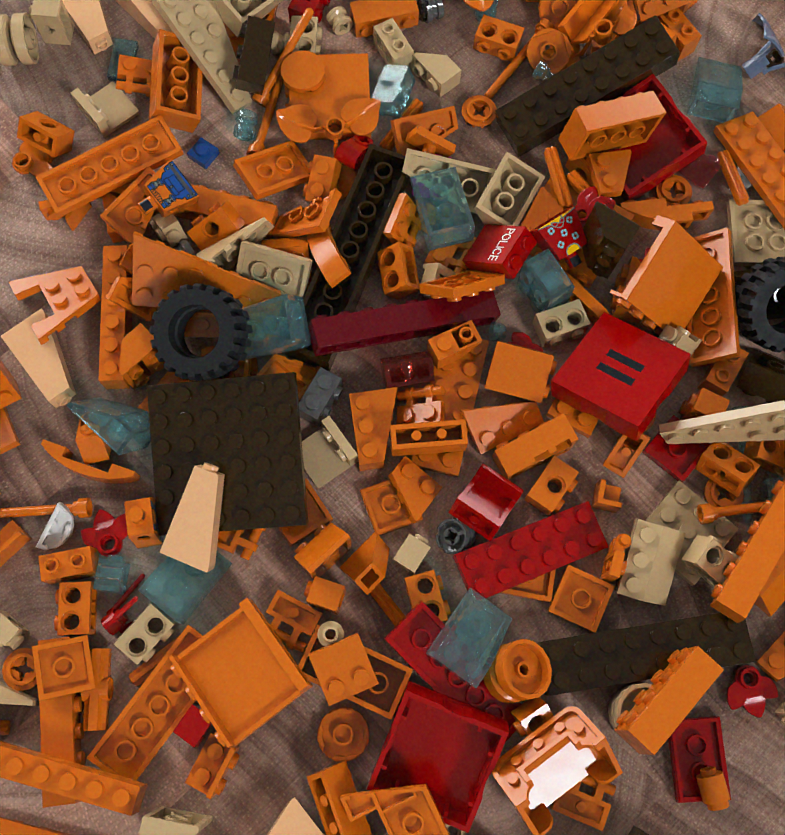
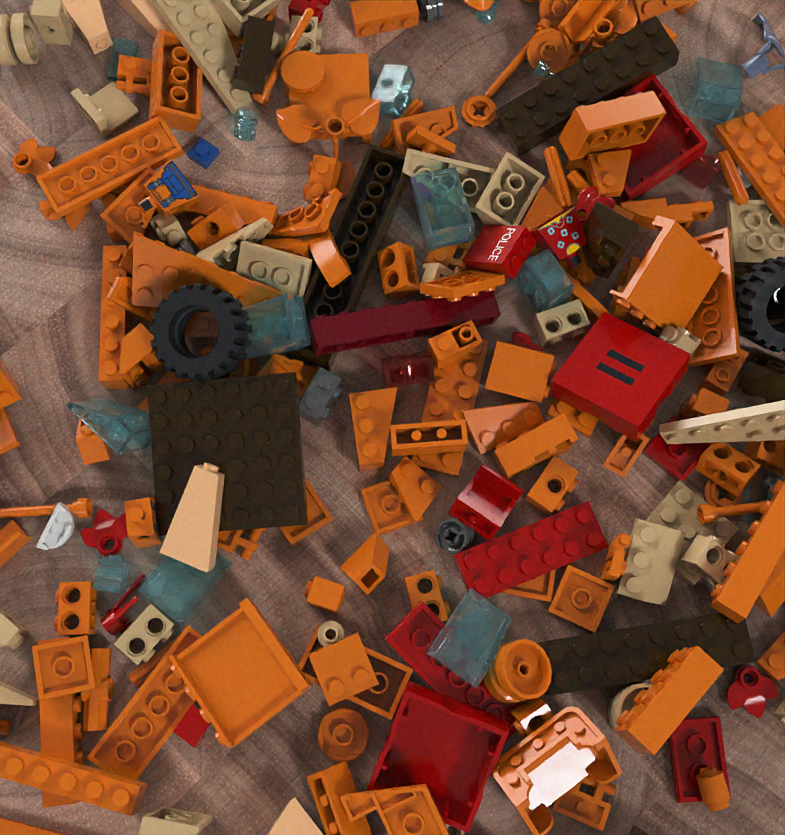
(14, 677): orange gear -> none
(42, 362): light nougat slope -> none
(45, 134): orange brick -> none
(67, 292): orange wing -> none
(68, 565): orange brick -> none
(115, 475): orange slope -> none
(212, 767): orange bracket -> none
(258, 144): orange piece -> none
(273, 169): orange plate -> none
(296, 614): orange plate -> none
(323, 550): orange slope -> none
(327, 453): tan bracket -> none
(339, 20): tan wheel -> none
(353, 151): red piece -> none
(387, 604): orange axle -> none
(392, 44): tan brick -> none
(400, 219): orange plate -> none
(412, 553): tan brick -> none
(422, 412): orange plate -> none
(437, 71): tan slope -> none
(496, 331): clear light blue hinge -> none
(498, 38): orange brick -> none
(606, 497): orange panel -> none
(681, 186): orange gear -> none
(686, 33): orange brick -> none
(778, 59): dark brown hinge -> none

